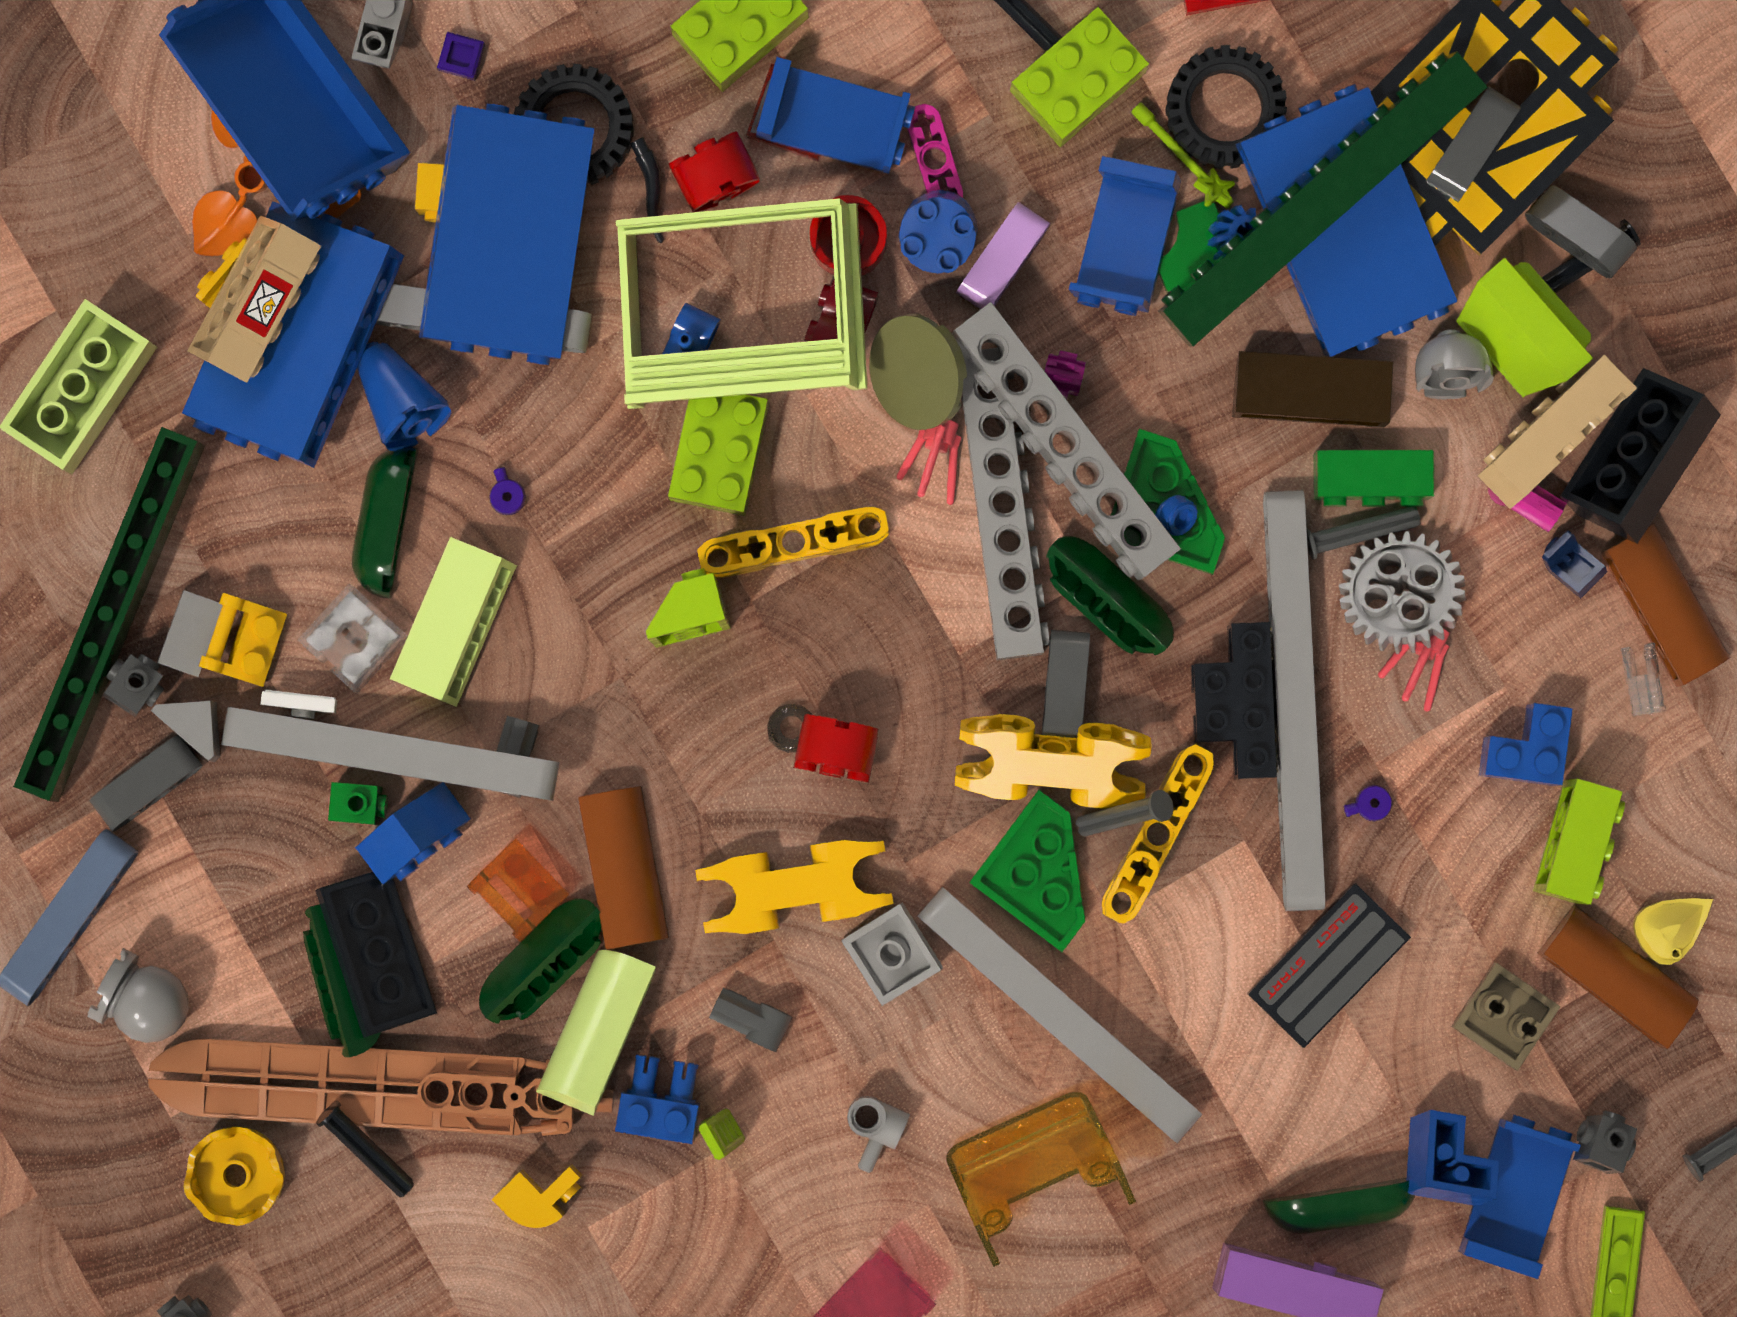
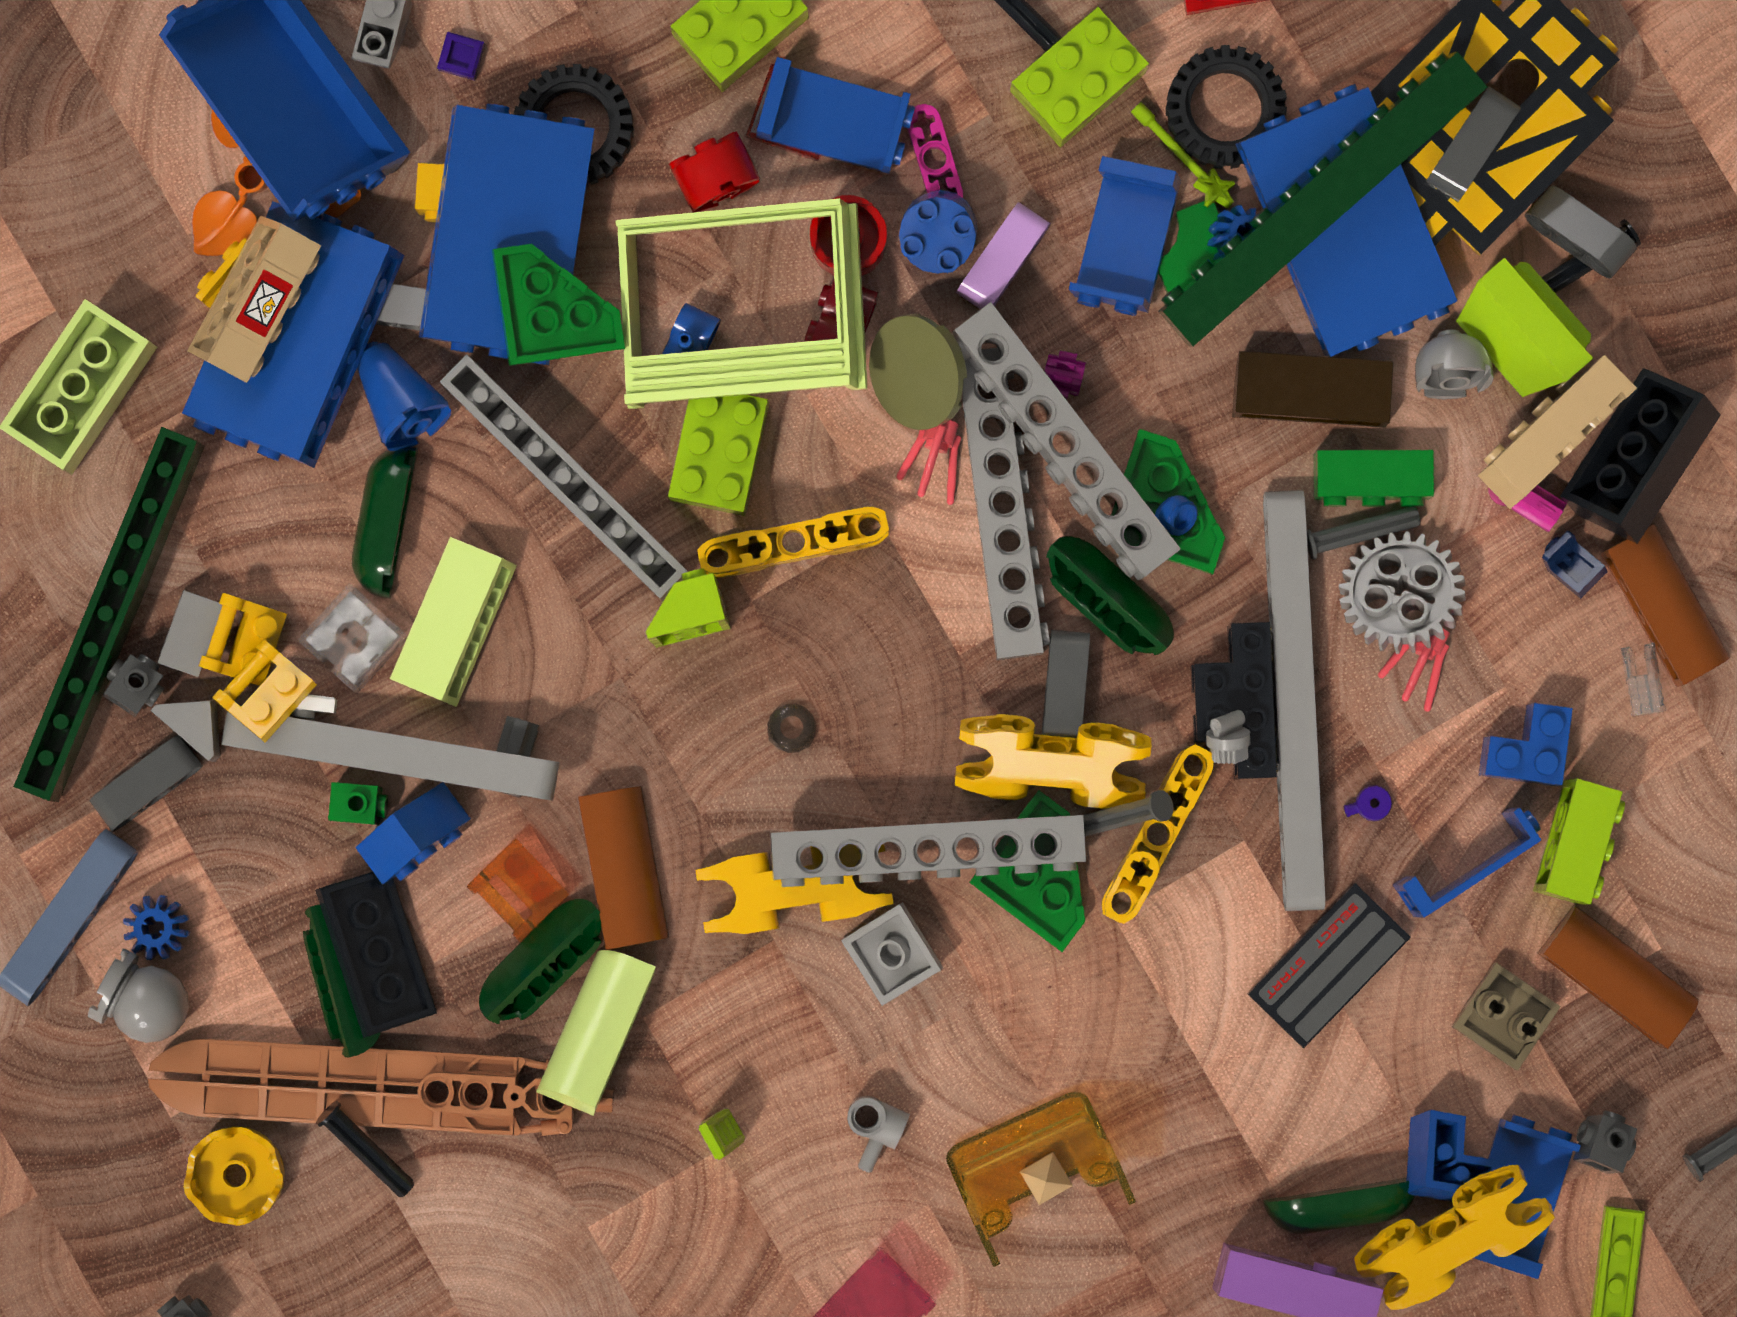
(153, 941): none -> blue gear
(273, 698): none -> yellow plate
(503, 487): dark purple piece -> none
(531, 1205): yellow brick -> none
(550, 310): none -> green plate
(563, 477): none -> light grey brick
(652, 176): black animal -> none
(657, 1116): blue brick -> none
(757, 1021): dark grey piece -> none
(836, 748): red brick -> none
(1046, 1178): none -> tan slope
(1059, 1015): light grey beam -> none
(1065, 831): none -> light grey brick
(1228, 738): none -> light grey piece
(1421, 905): none -> blue panel
(1477, 1222): none -> yellow piece
(1670, 927): light yellow piece -> none

